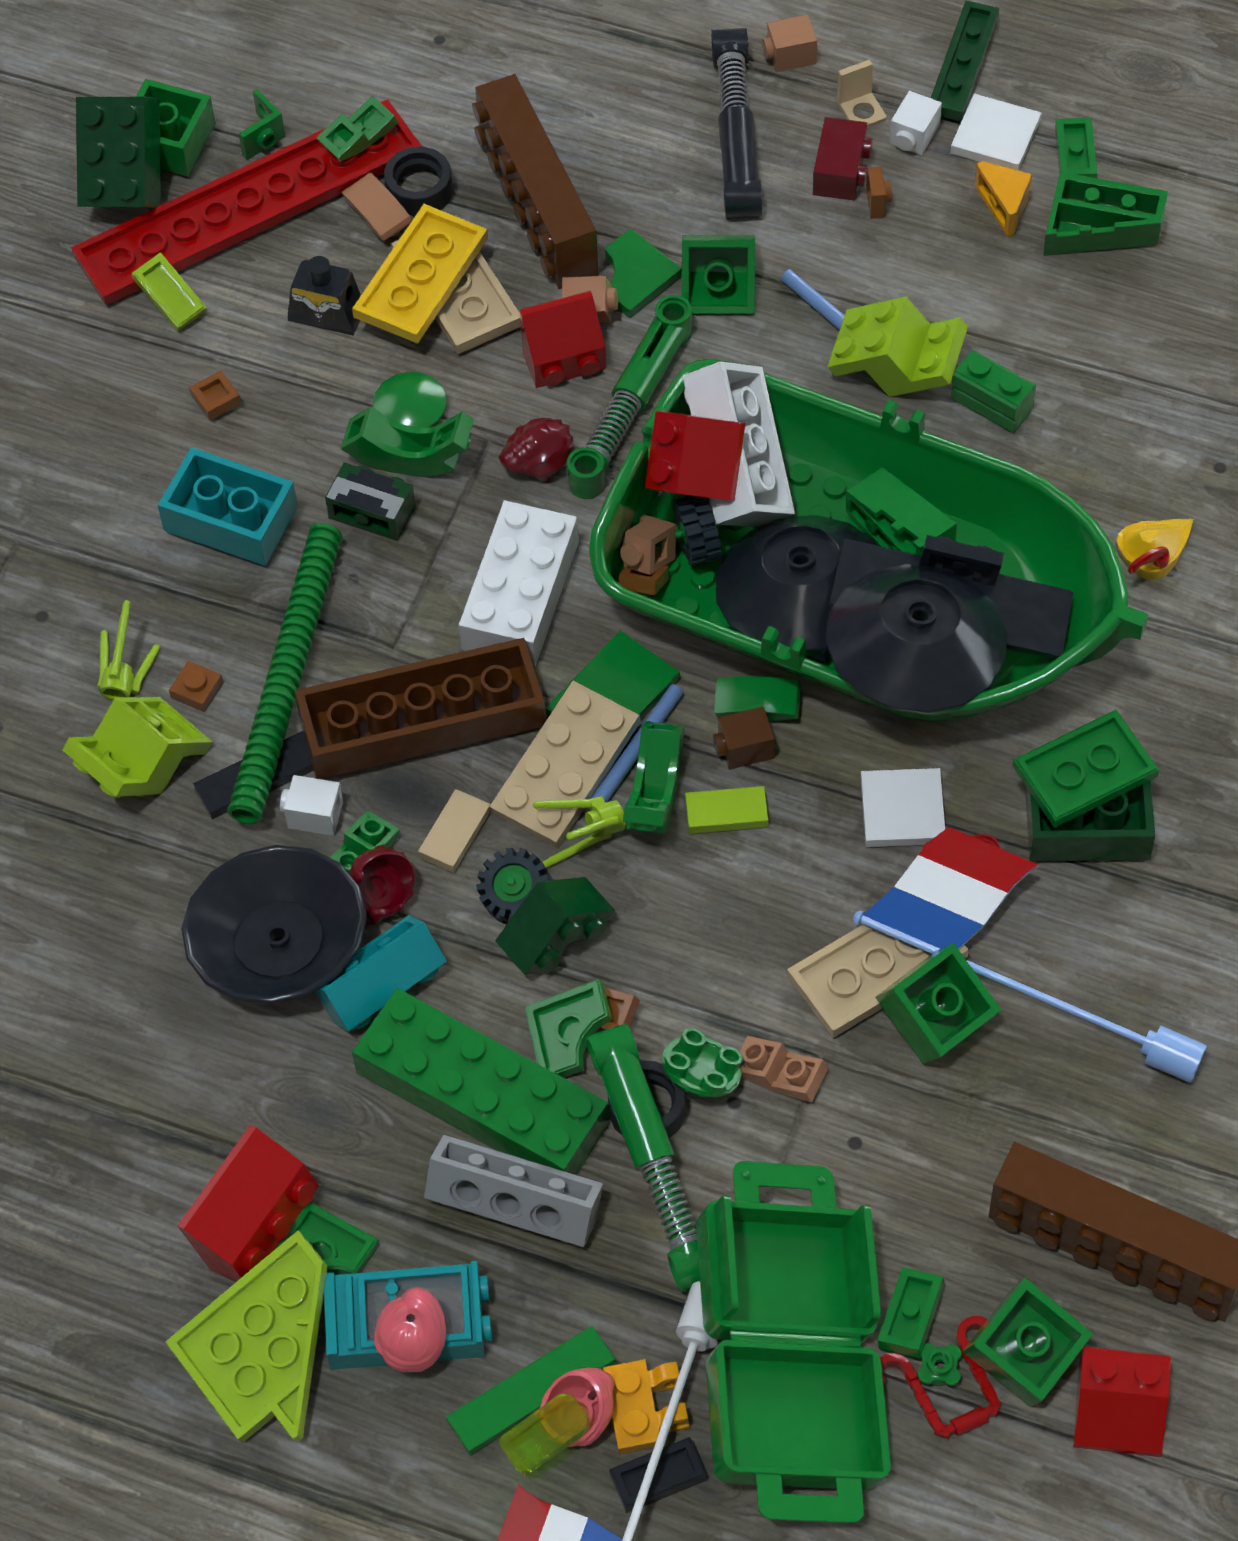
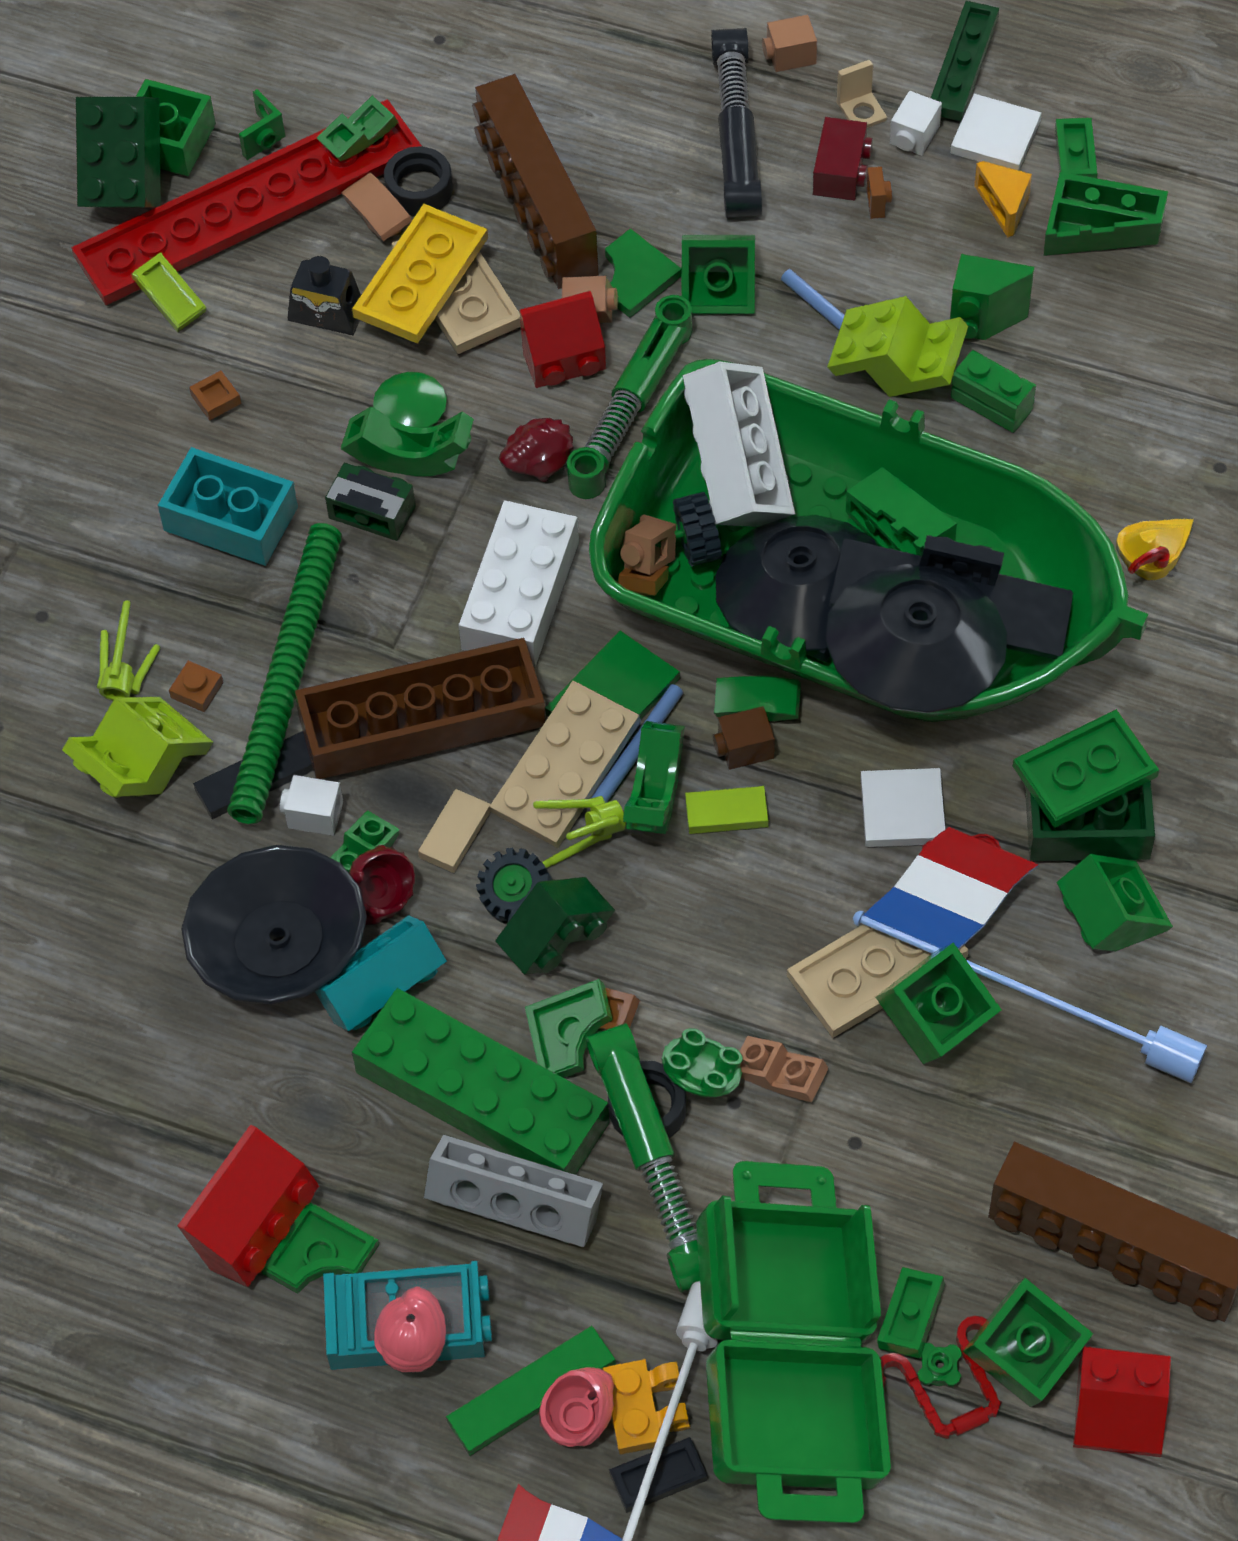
(259, 1341): lime wing -> none
(545, 1433): clear neon green piece -> none
(695, 455): red slope -> none
(990, 295): none -> green slope
(1112, 903): none -> green slope

